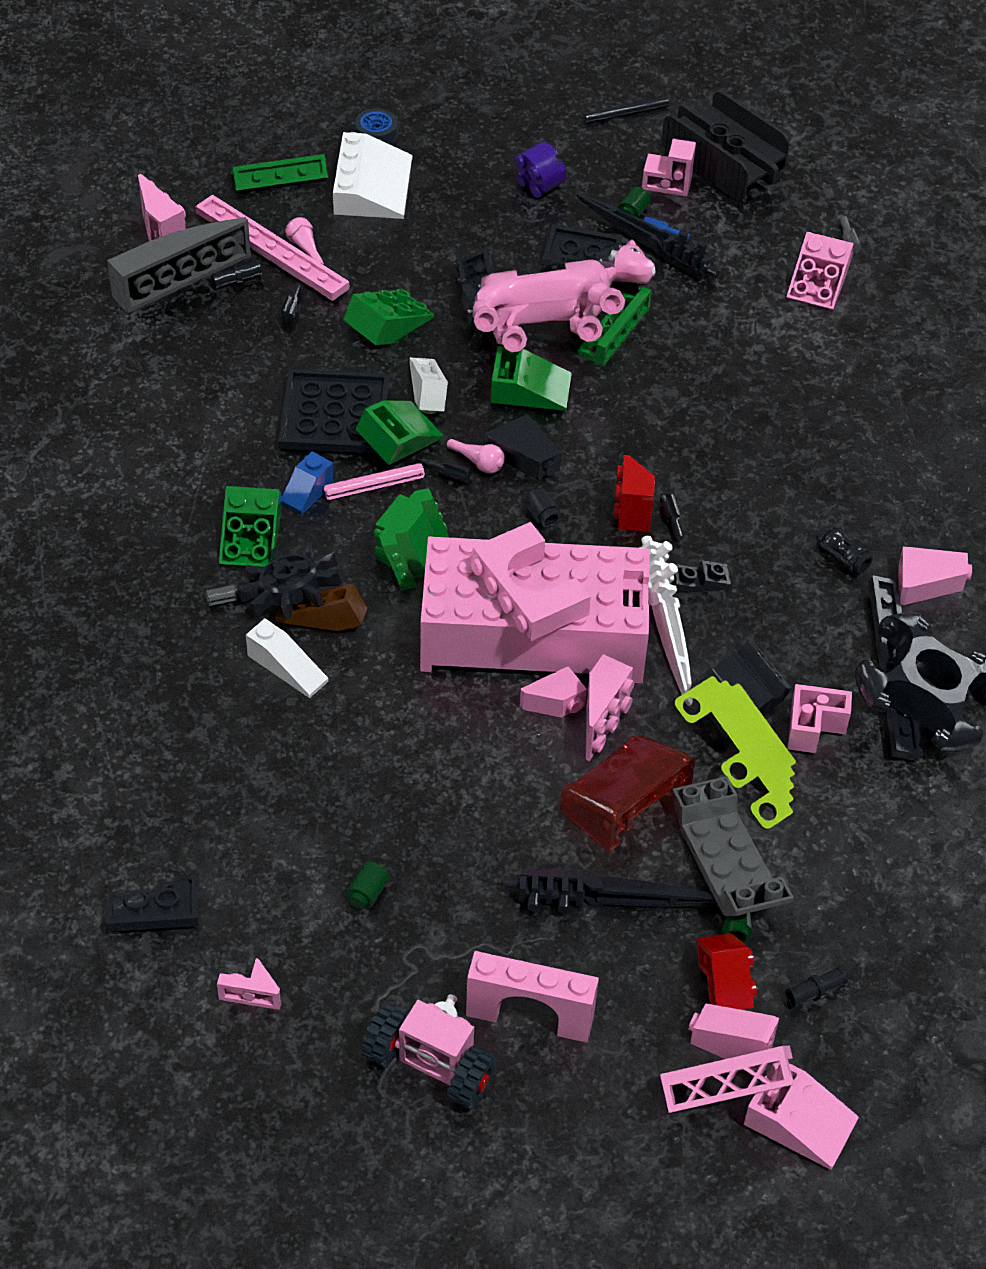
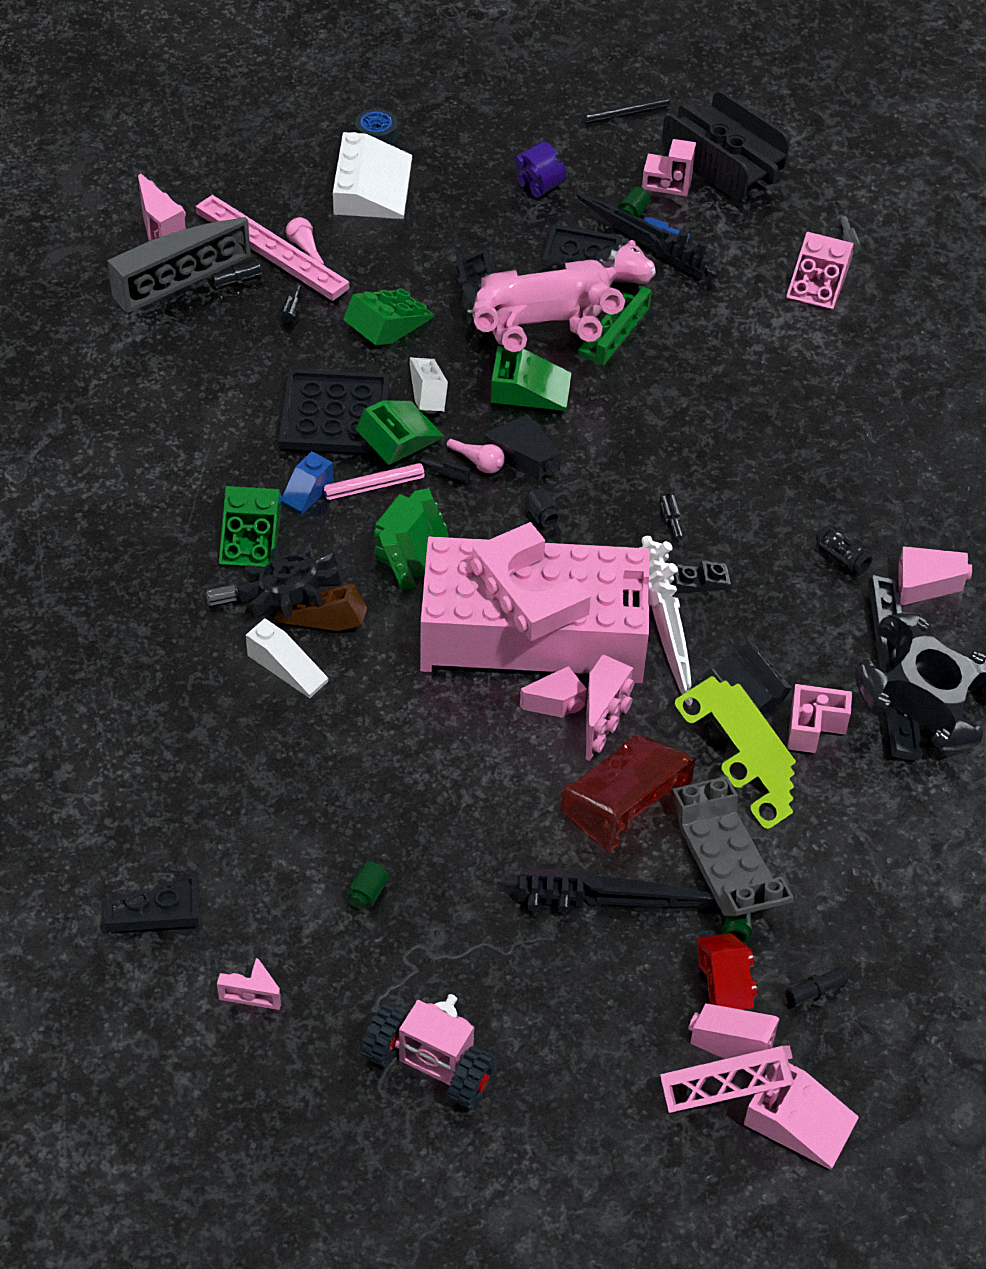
(279, 172): green fence -> none
(566, 992): bright pink arch -> none
(635, 496): red slope -> none

